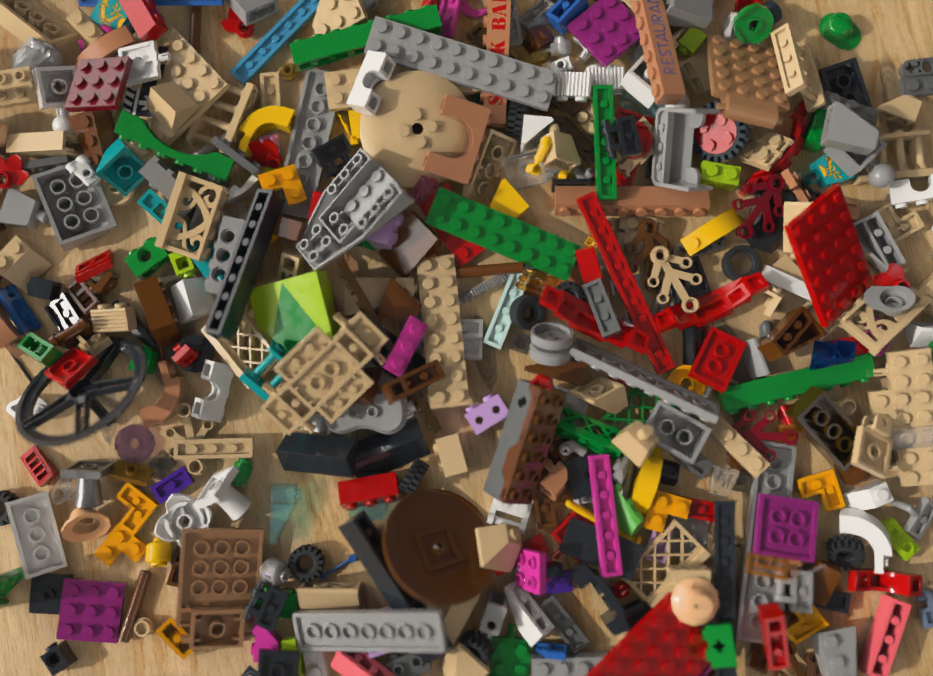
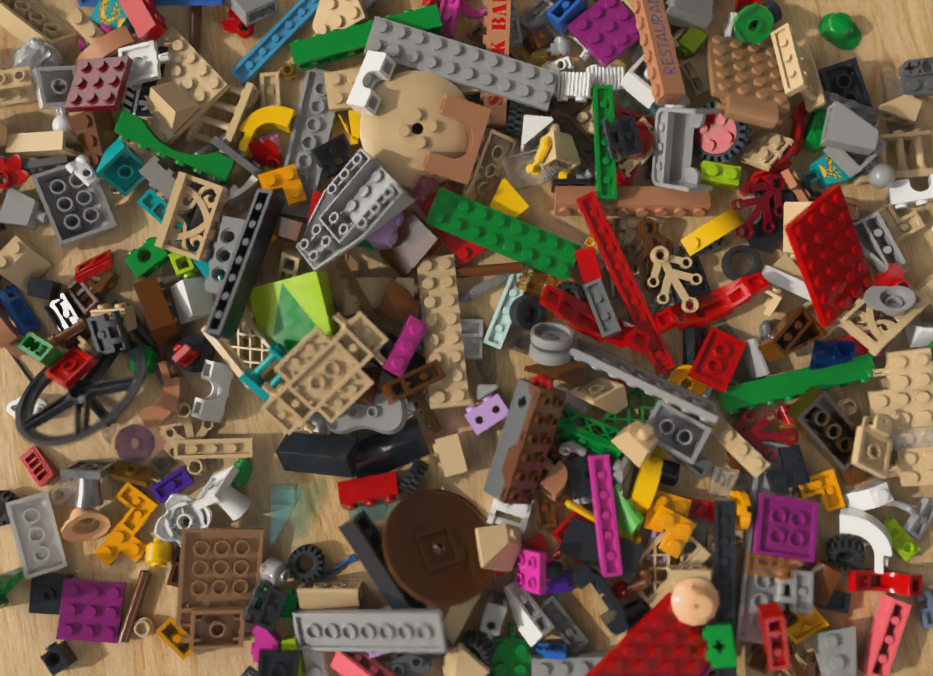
(103, 333): none -> black plate
(484, 389): none -> light grey slope
(643, 581): none -> reddish brown arm
(678, 530): none -> light orange plate
(742, 517): none -> light orange plate
(793, 471): none -> black plate

